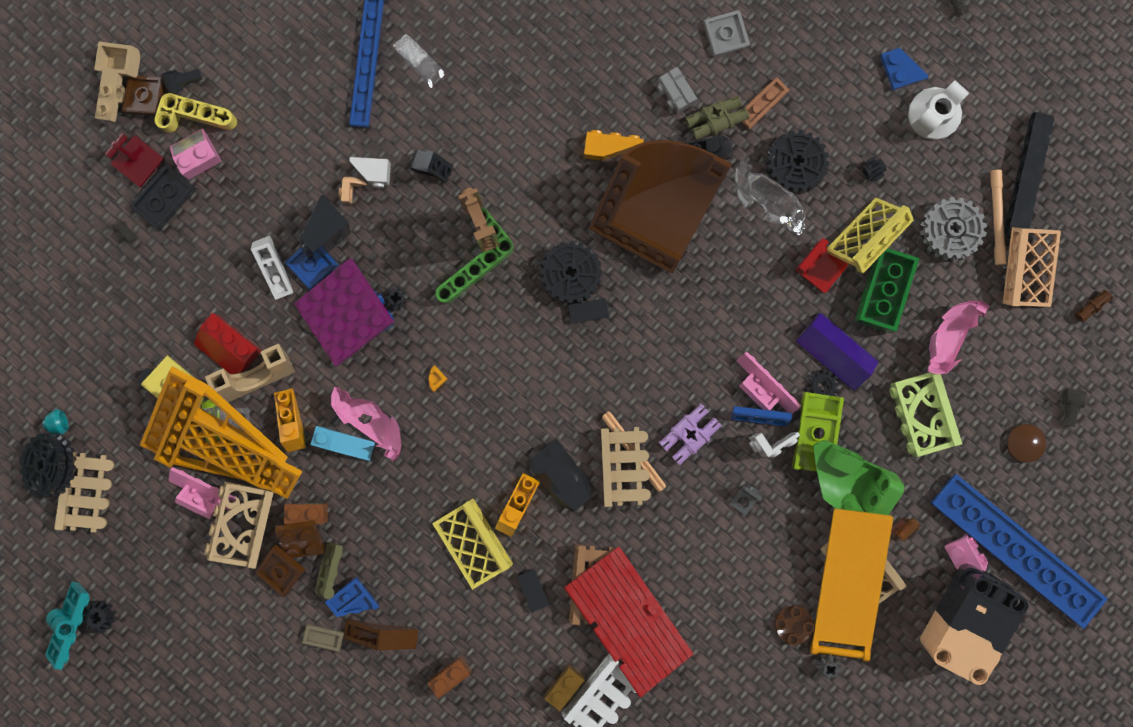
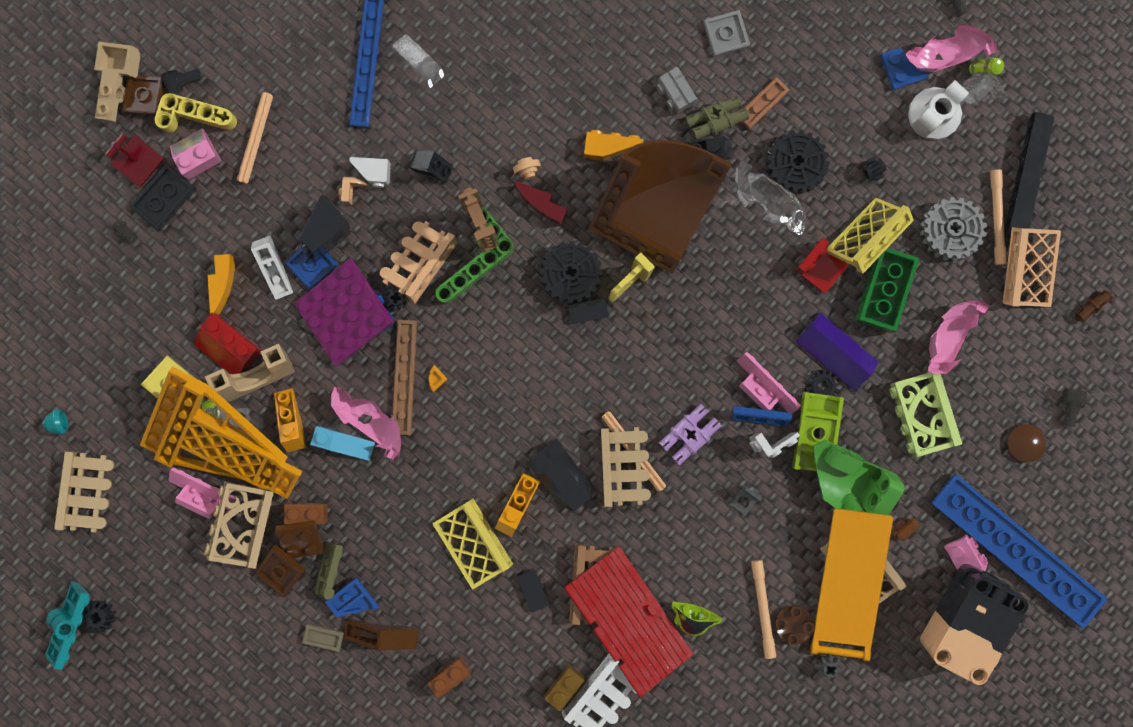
(48, 465): black piece -> none
(221, 282): none -> light orange slope
(255, 137): none -> light nougat axle
(404, 375): none -> medium nougat tile
(425, 274): none -> light nougat fence
(527, 168): none -> light nougat plate
(541, 202): none -> dark red slope
(640, 269): none -> light yellow fence
(693, 618): none -> lime hat
(768, 641): none -> light nougat piece
(954, 50): none -> bright pink animal
(983, 80): none -> clear piece

